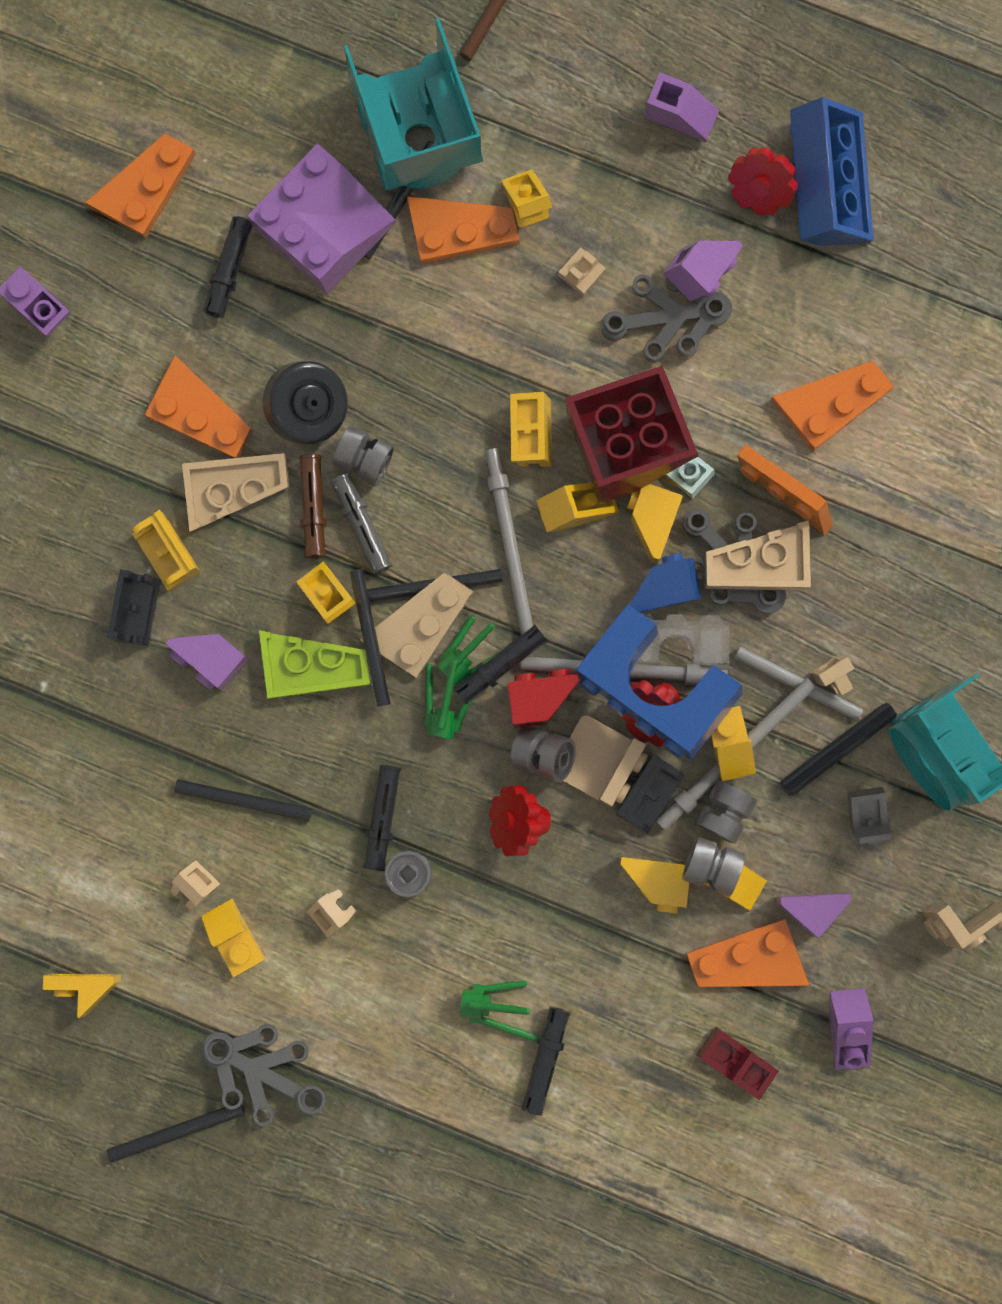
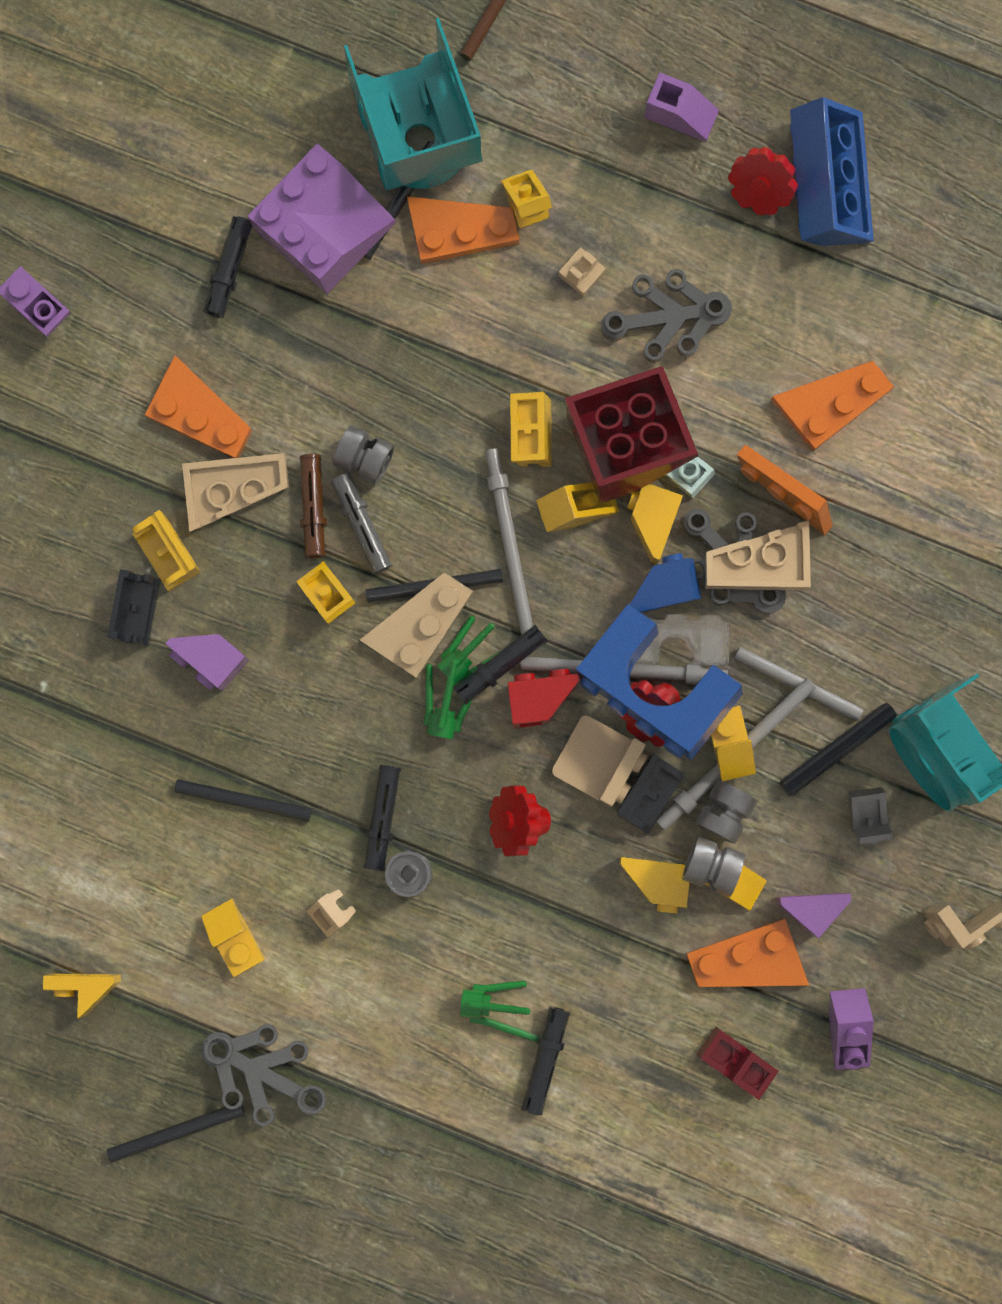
(144, 186): orange wing -> none
(195, 884): tan tile -> none
(305, 402): black wheel -> none
(309, 667): lime wing -> none
(370, 637): black bar -> none
(542, 753): flat silver wheel -> none
(701, 265): medium lavender slope -> none
(834, 674): tan tile -> none

